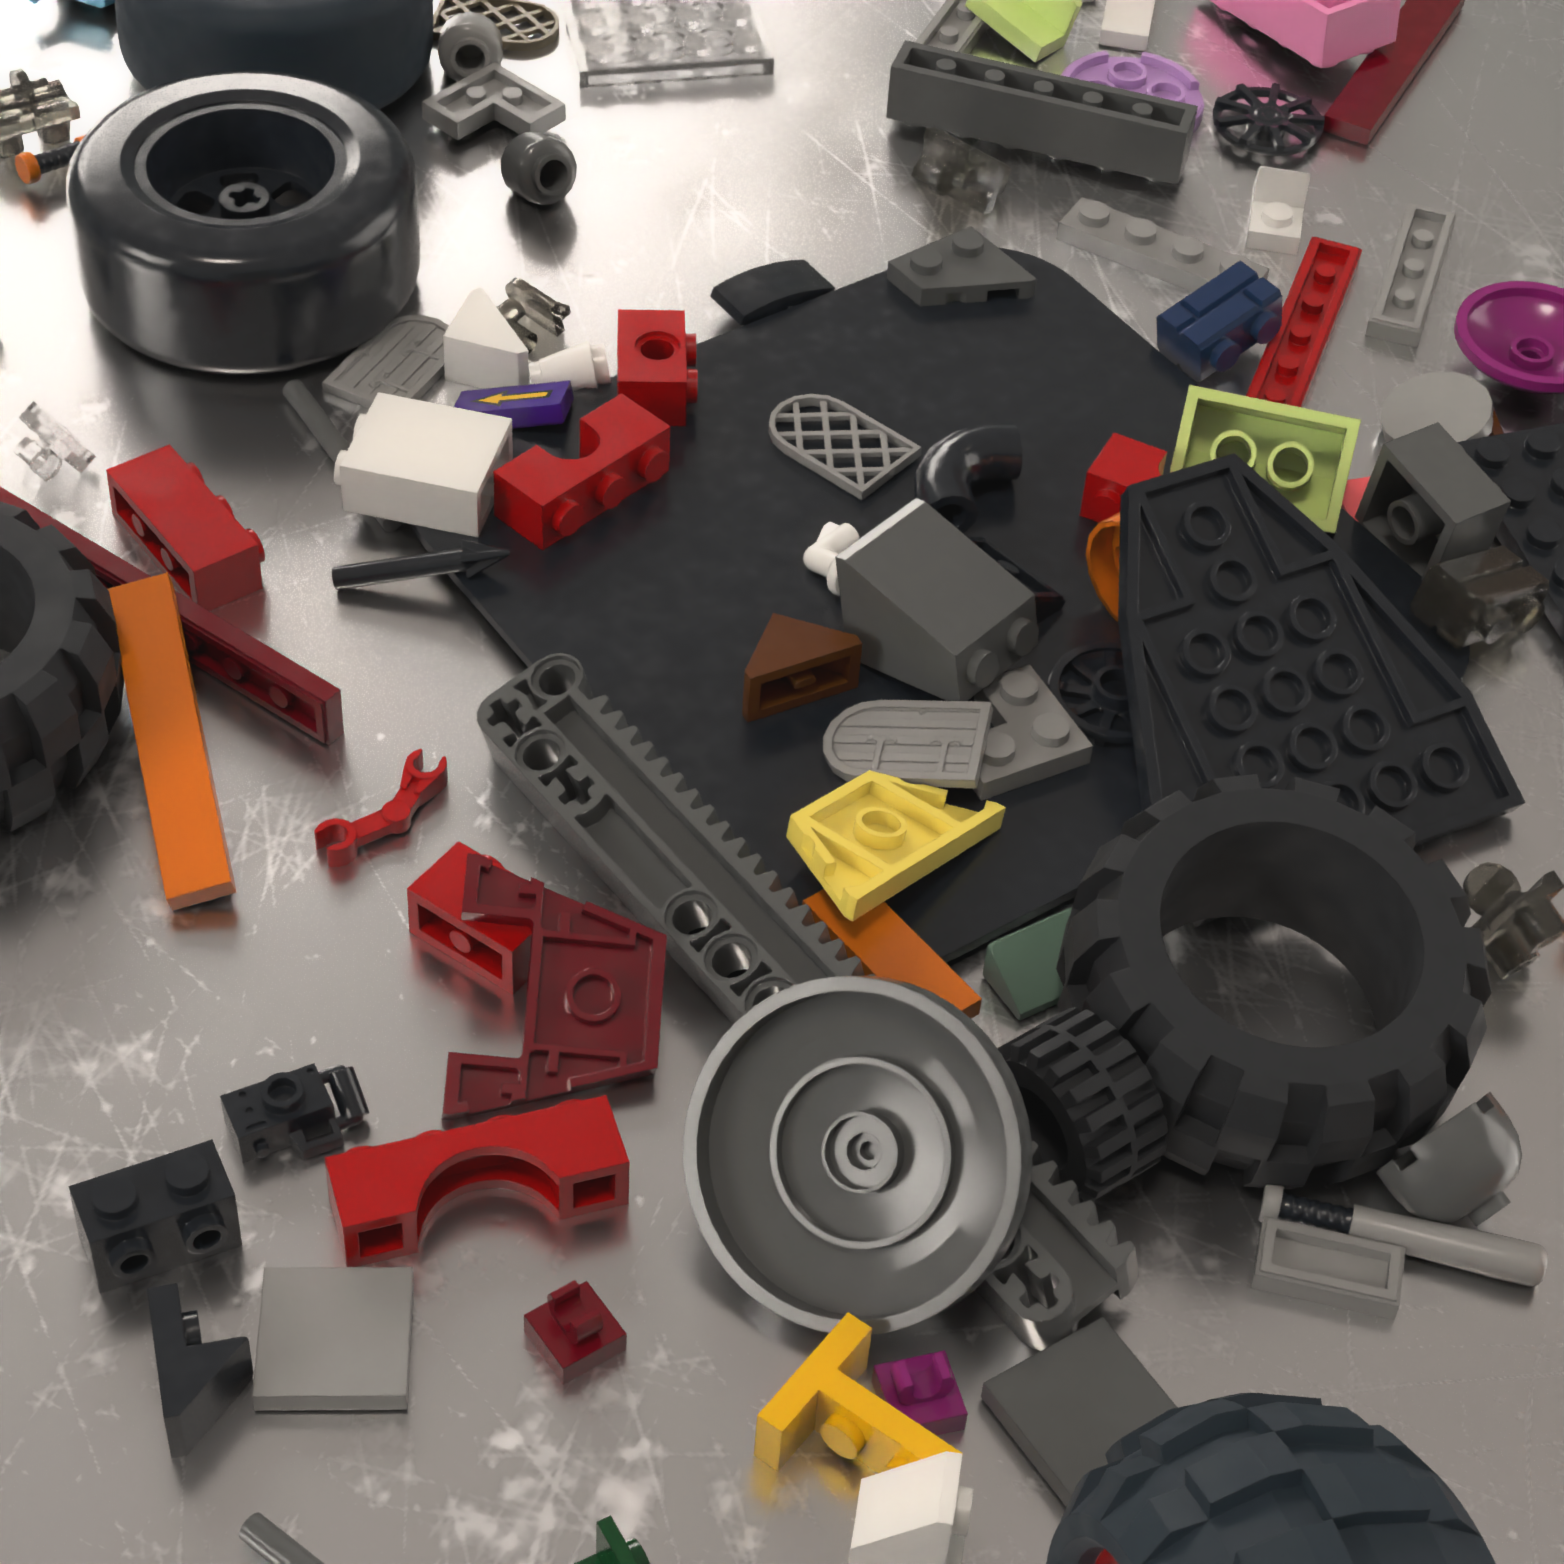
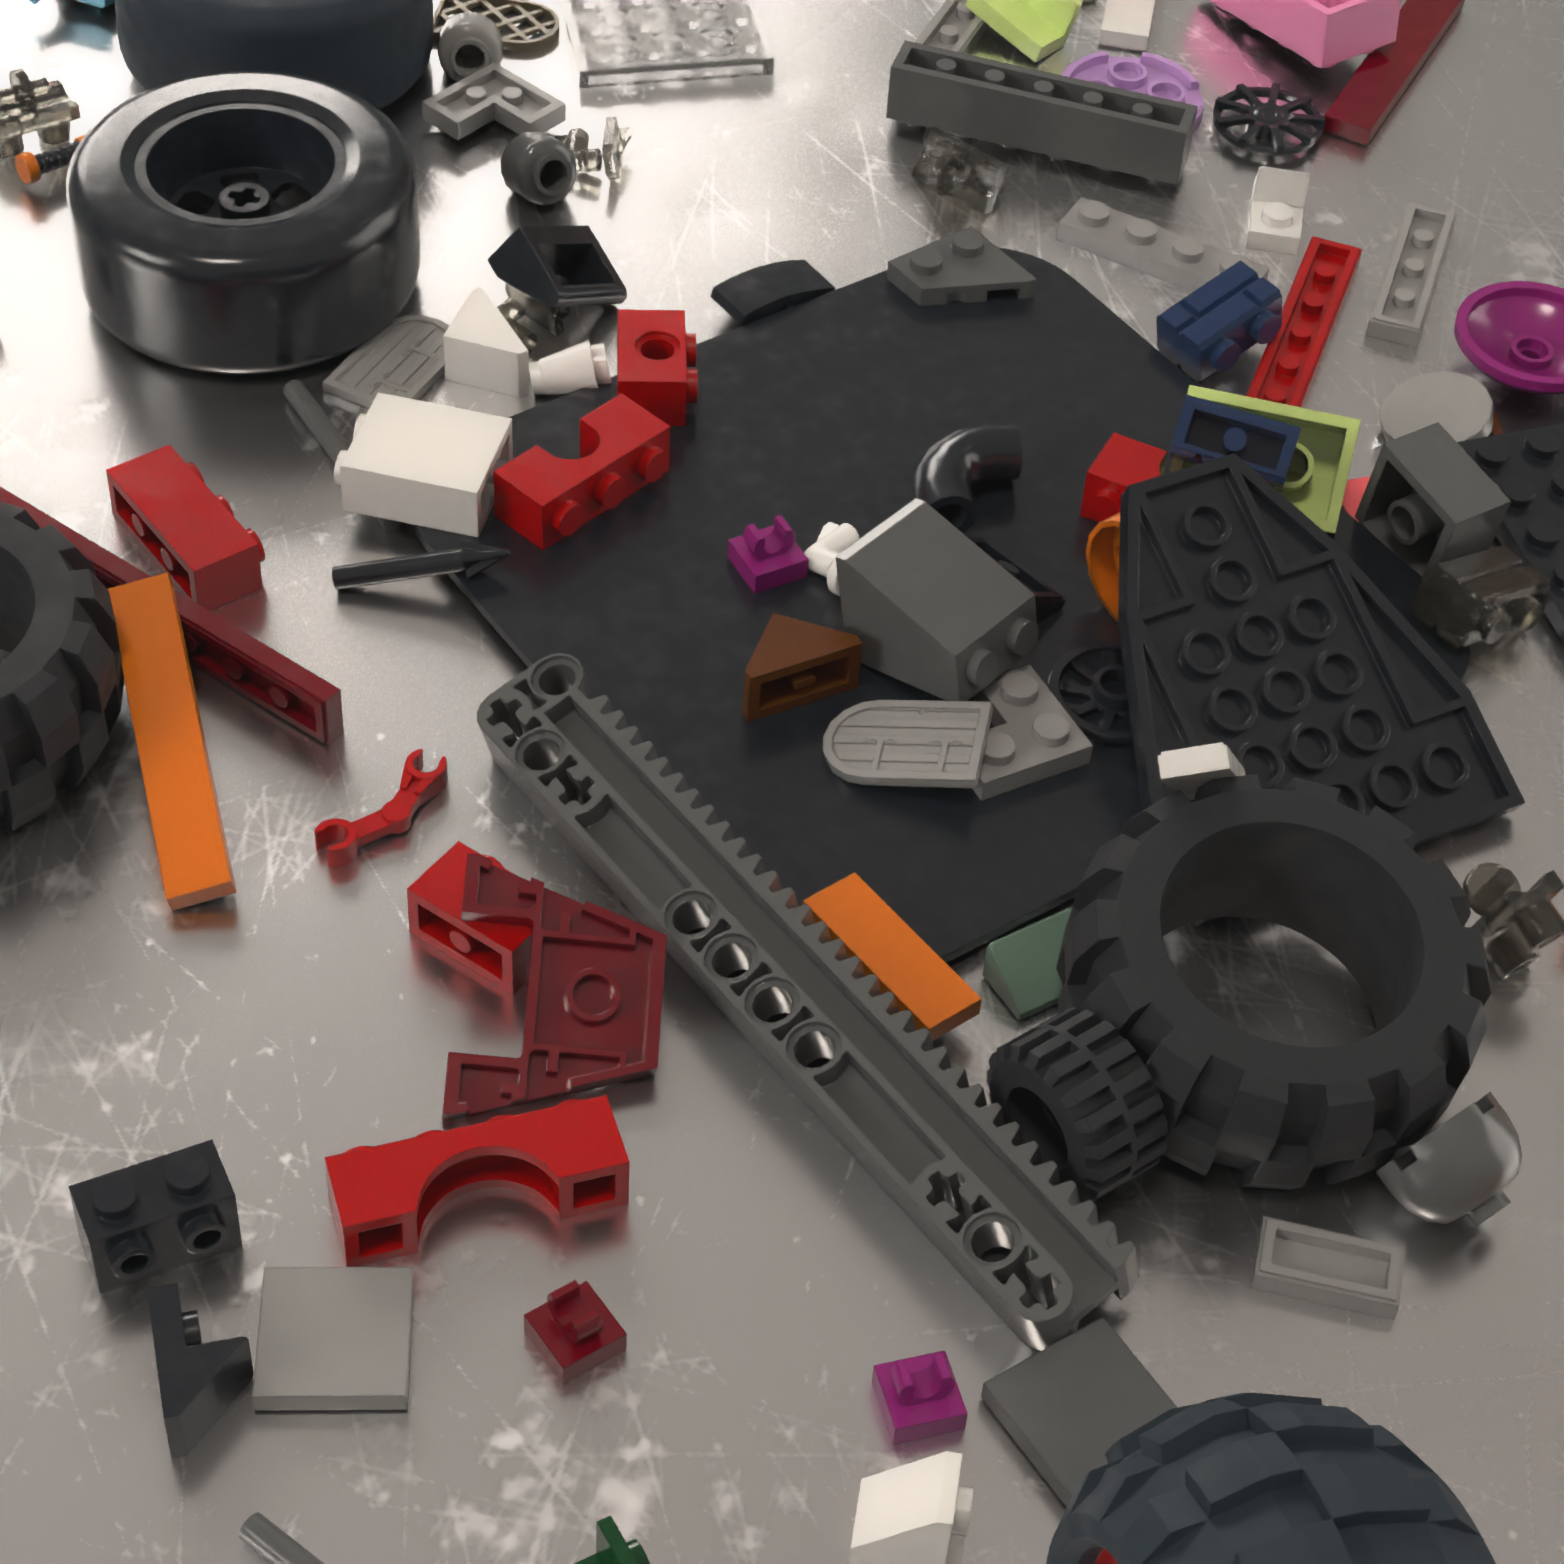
(50, 443): clear tile -> none
(294, 1109): black piece -> none
(526, 404): dark purple tile -> none
(539, 253): none -> black tile
(613, 147): none -> clear smoke piece
(768, 556): none -> magenta tile
(847, 1415): yellow bracket -> none
(857, 1153): dark grey container -> none
(883, 837): light yellow wing -> none
(907, 449): light grey window -> none
(1195, 766): none -> white tile
(1215, 430): none -> dark blue brick
(1424, 1239): light grey piece -> none

